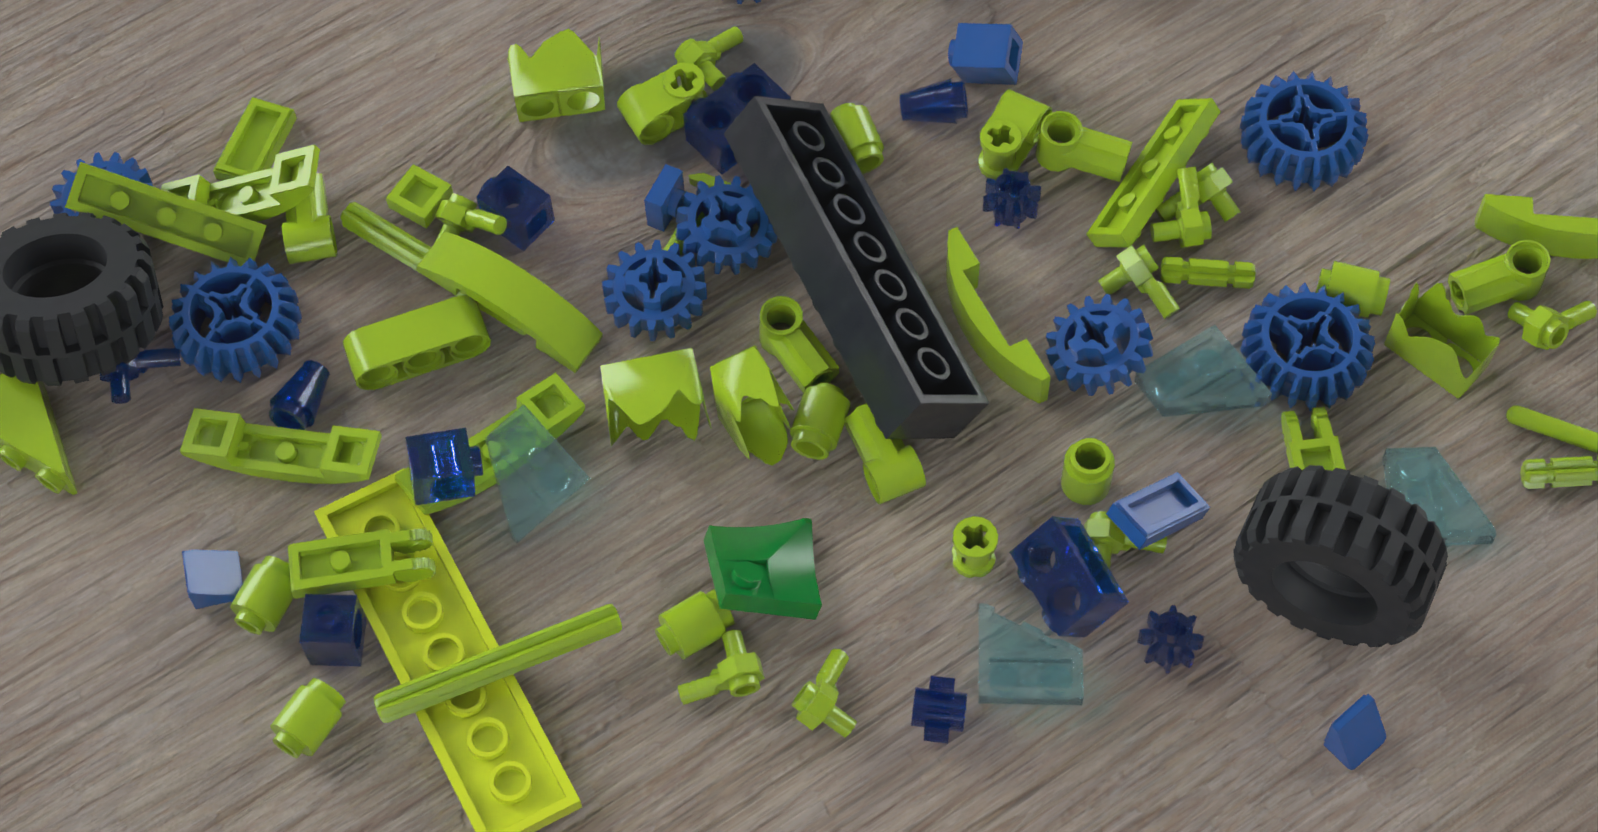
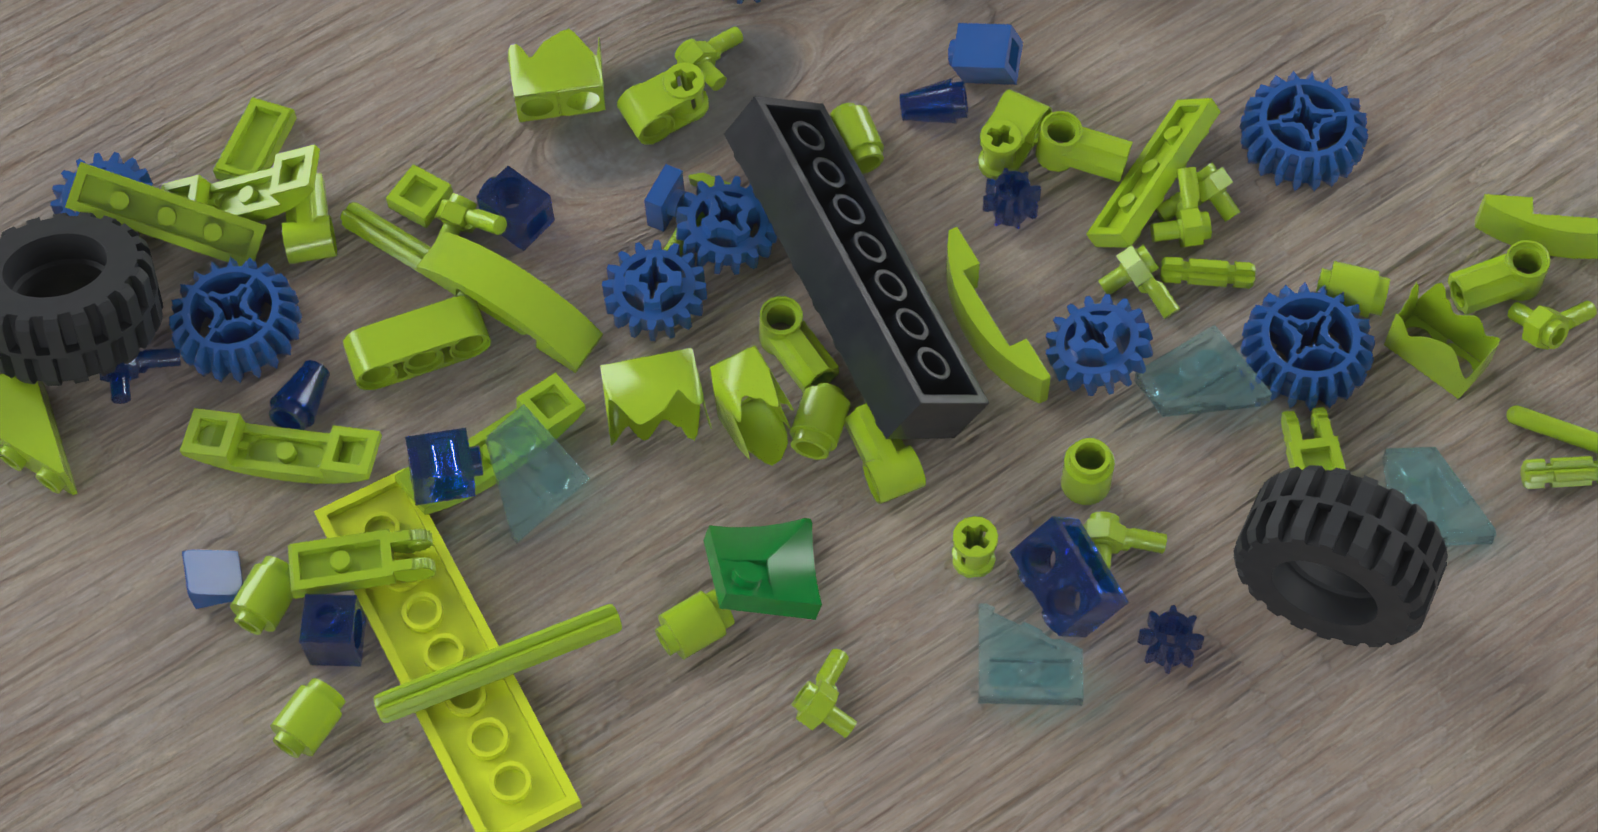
(721, 110): clear blue brick -> none
(738, 673): lime piece -> none
(939, 709): clear blue gear -> none
(1158, 510): blue tile -> none
(1356, 733): blue slope -> none

